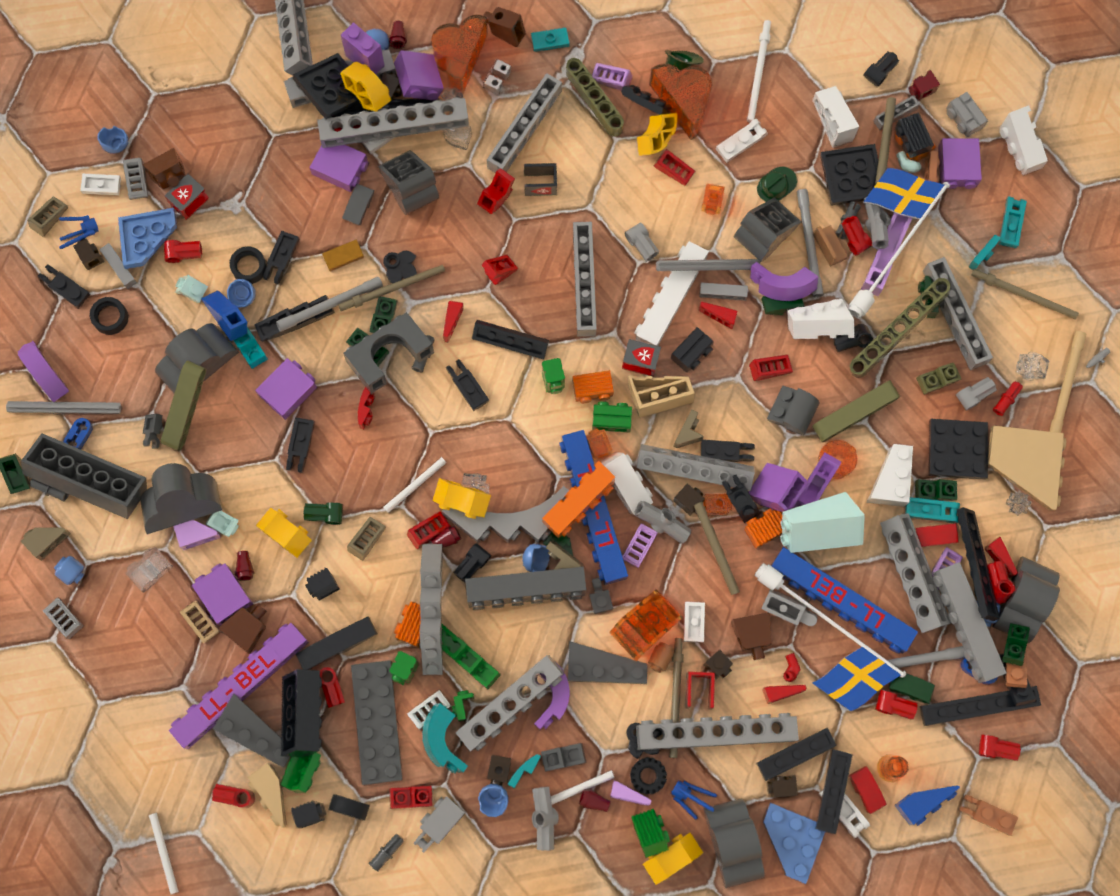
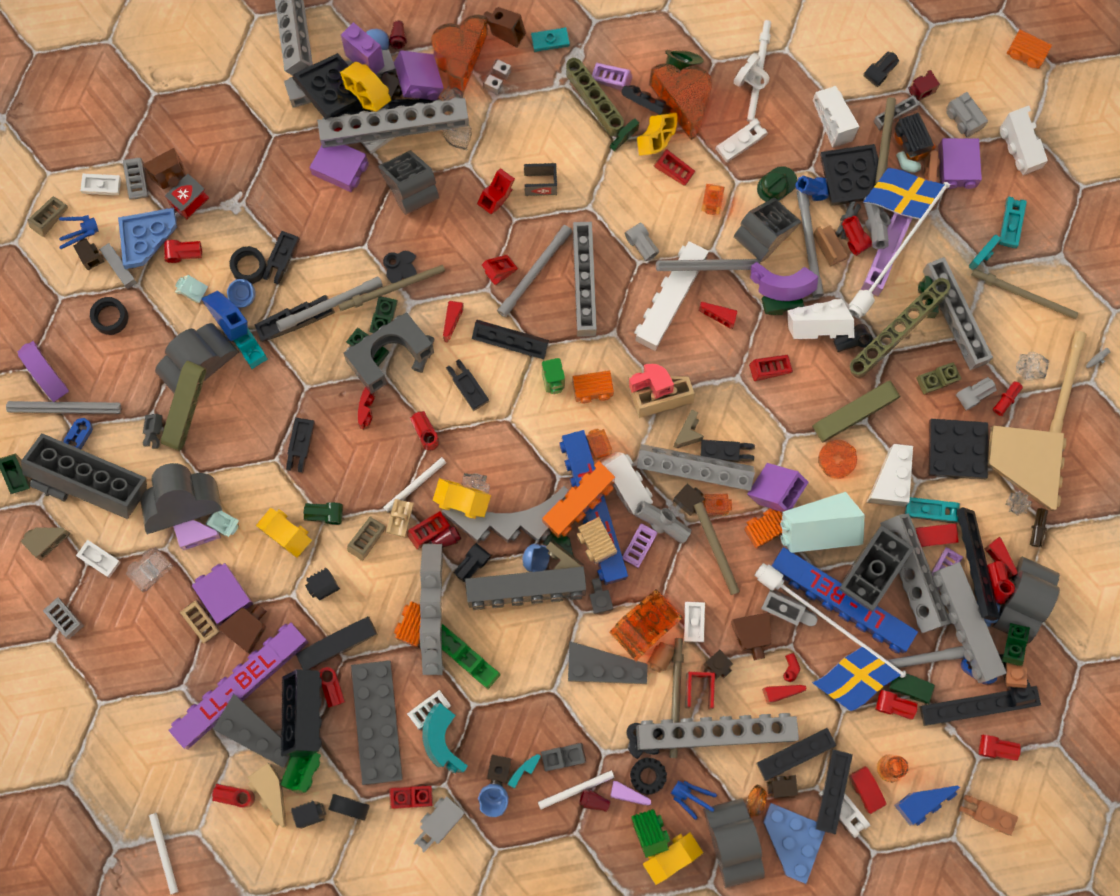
(65, 287): black hinge -> none
(69, 570): medium blue head -> none
(98, 558): none -> white plate
(113, 139): medium blue hair -> none
(244, 568): dark red cone -> none
(286, 388): medium lavender brick -> none
(343, 255): pearl gold tile -> none
(357, 204): dark grey slope -> none
(386, 852): dark grey axle -> none
(400, 518): none -> tan hips
(403, 668): green brick -> none
(424, 429): none -> red piece
(459, 709): green bracket -> none
(468, 732): light grey brick -> none
(511, 301): none -> light grey piece
(525, 124): light grey brick -> none
(544, 818): light grey piece -> none
(559, 702): medium lavender arch -> none
(596, 540): none -> tan brick
(612, 417): green brick -> none
(625, 133): none -> dark green tile
(641, 357): piece -> none
(655, 377): none -> coral brick
(692, 350): black brick -> none
(723, 291): light grey piece -> none
(741, 500): black hinge -> none
(750, 71): none -> white tile
(754, 799): none -> clear orange piece
(793, 409): dark grey brick -> none
(815, 187): none -> blue piece
(818, 480): medium lavender arch -> none
(875, 568): none -> dark grey brick
(936, 490): dark green slope -> none
(1029, 49): none -> orange brick
(1039, 528): none -> dark brown axle

